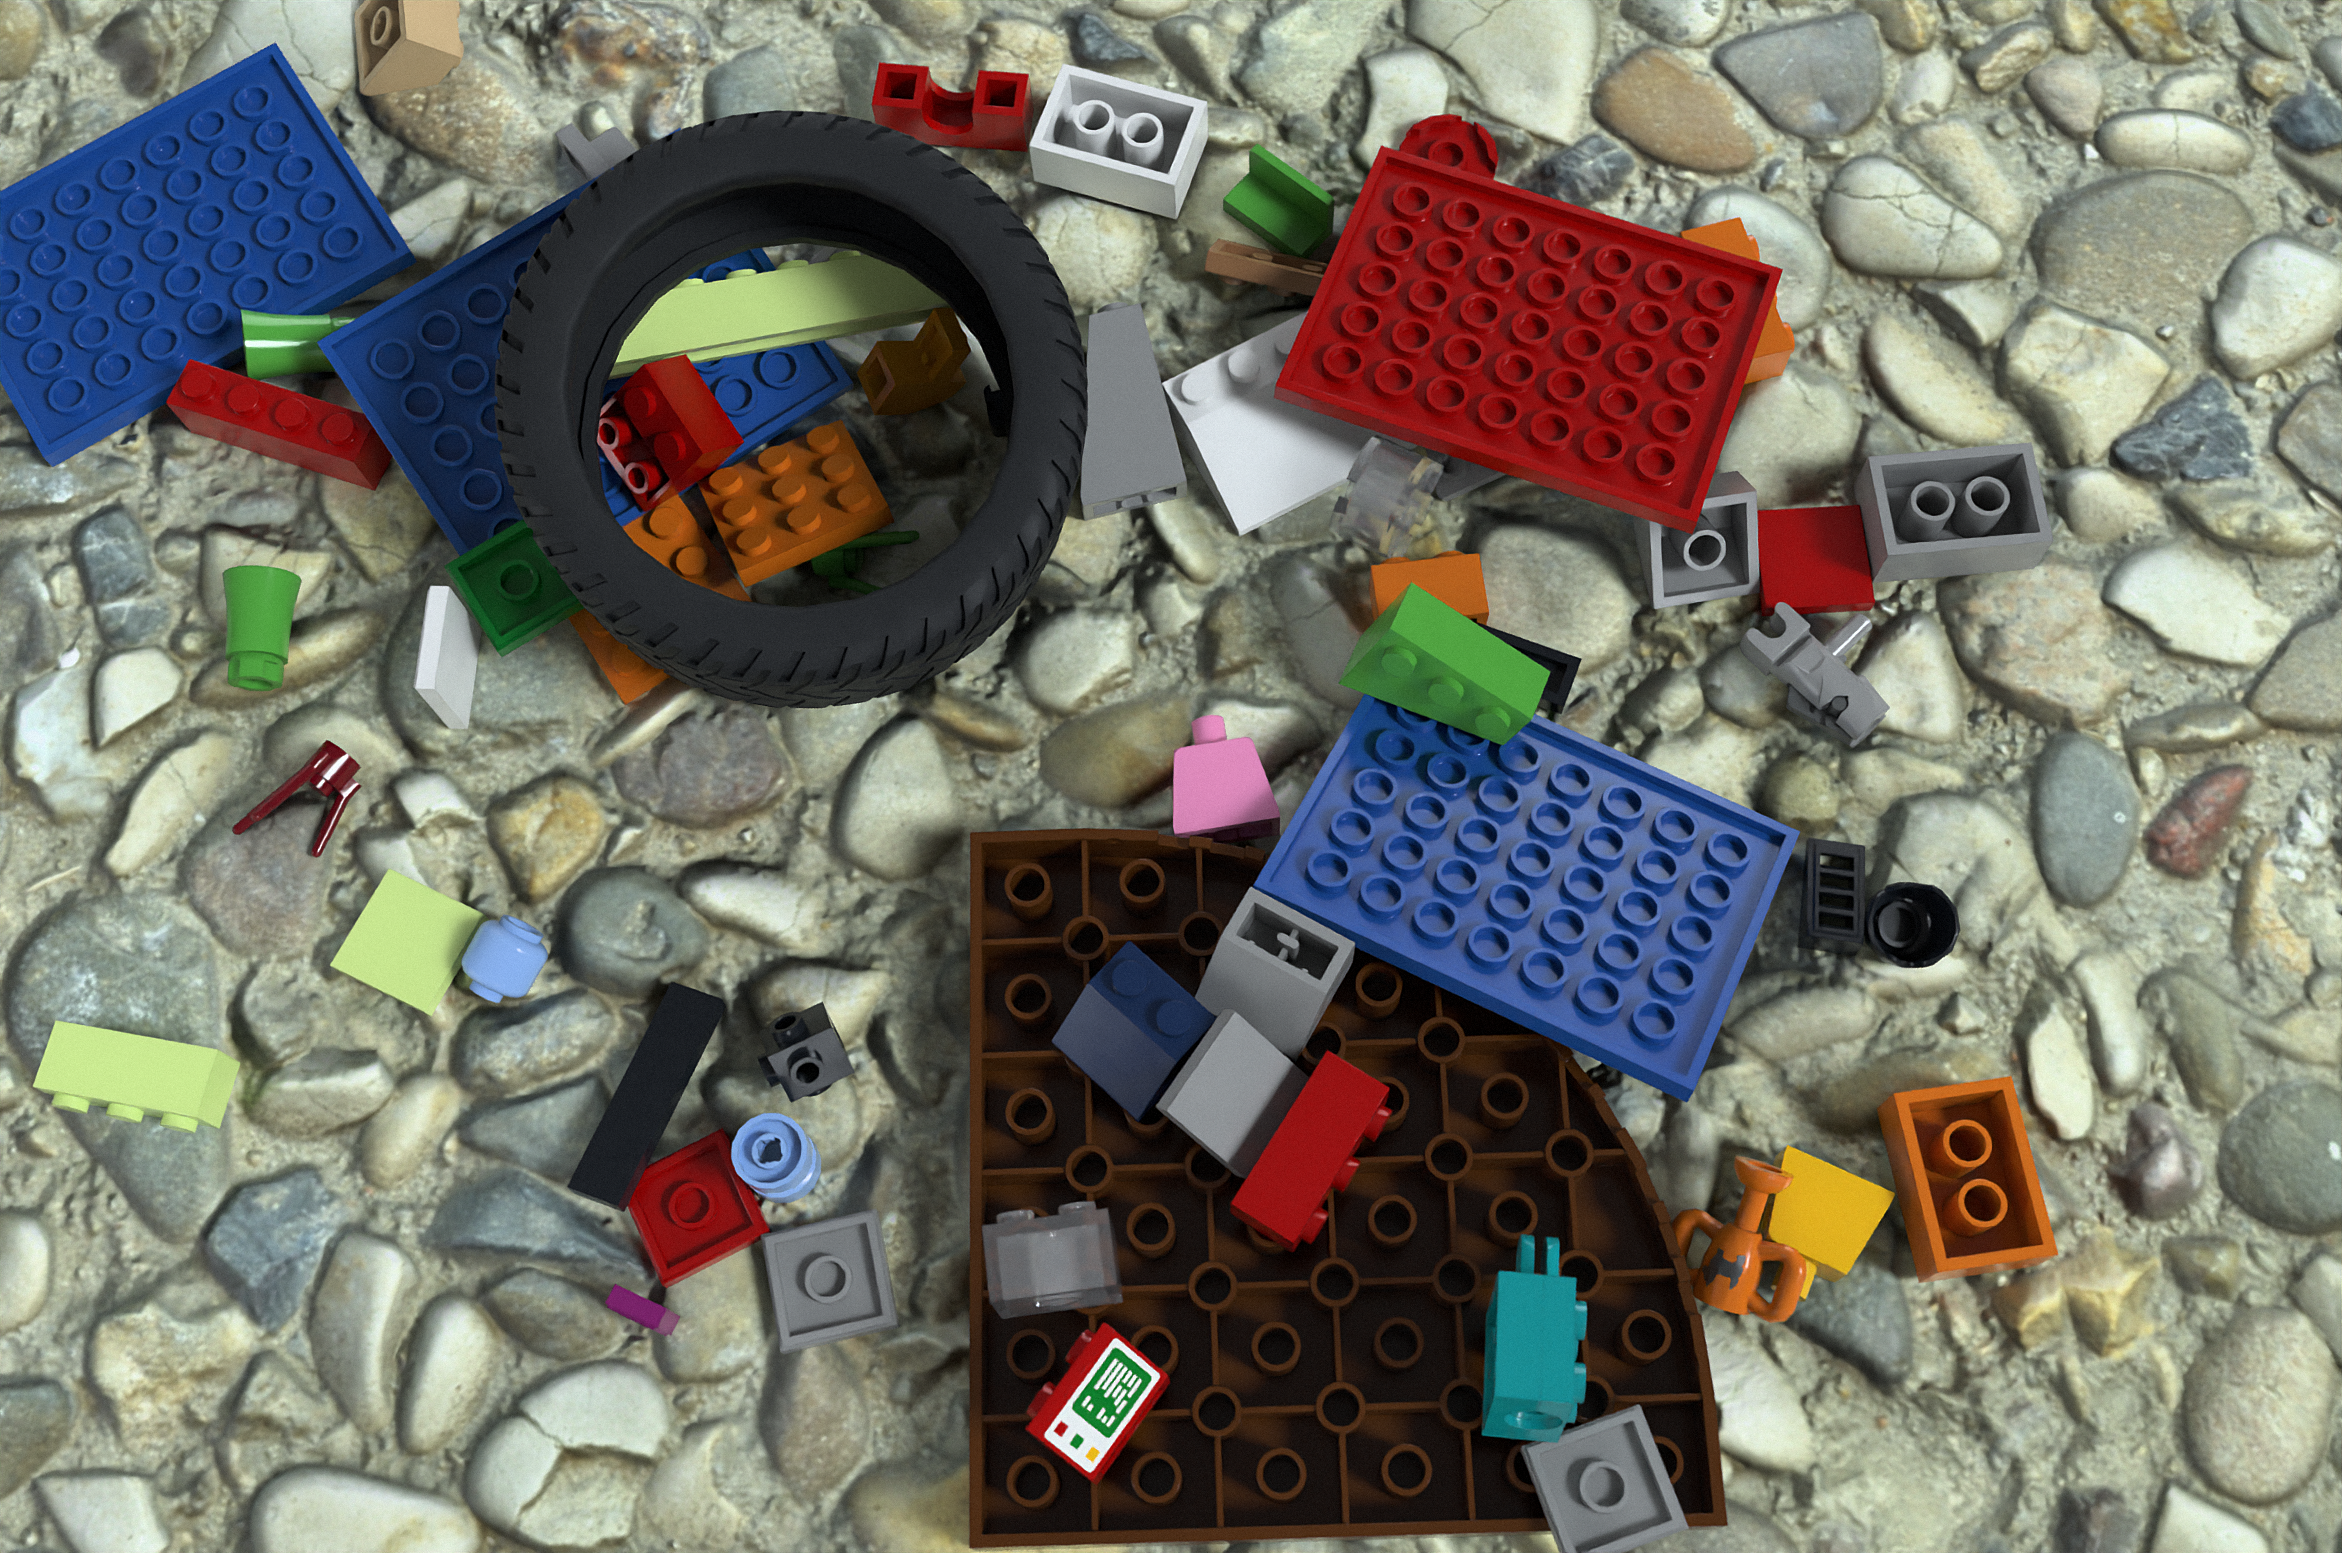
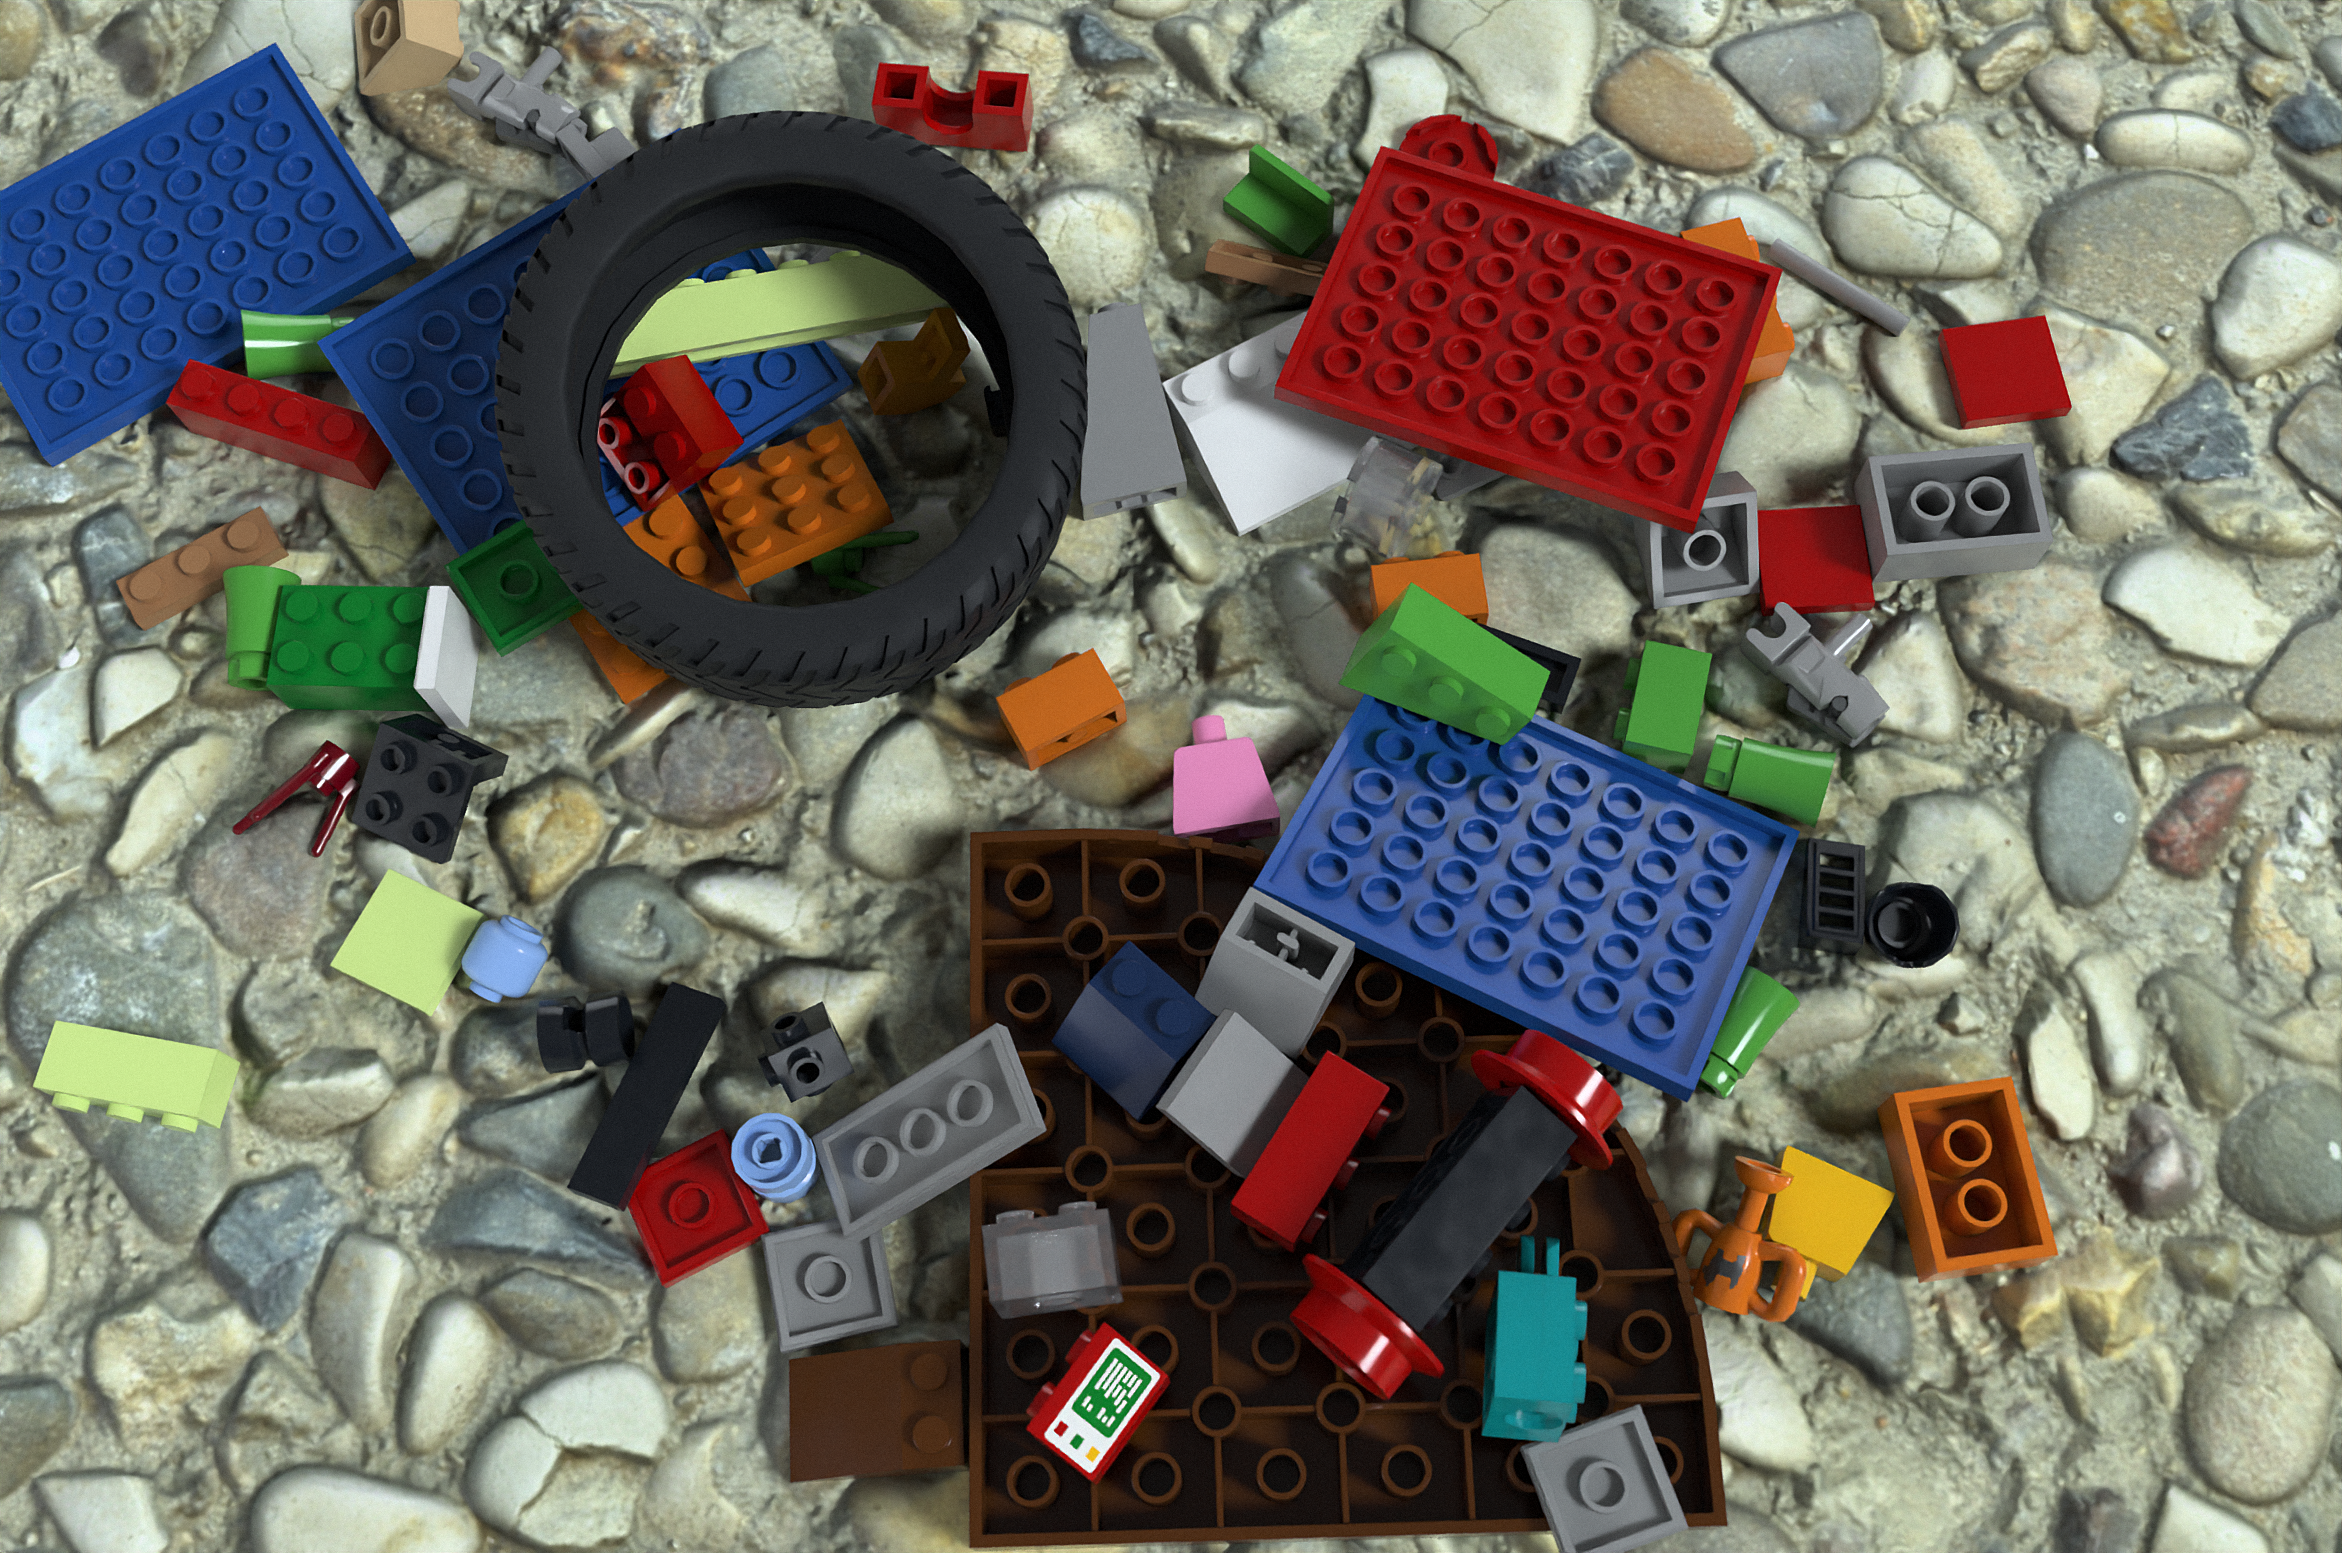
(197, 568): none -> medium nougat plate
(348, 648): none -> green brick
(423, 784): none -> black bracket
(518, 106): none -> light grey piece
(579, 1032): none -> black wheel
(642, 1311): magenta tile -> none
(880, 1412): none -> reddish brown slope
(928, 1133): none -> light grey tile
(1061, 708): none -> orange brick
(1119, 141): white brick -> none
(1522, 1131): none -> brick
(1663, 705): none -> bright green brick
(1751, 1020): none -> bright green plant
(1771, 776): none -> bright green plant
(1838, 287): none -> light grey bar
(2004, 372): none -> red tile

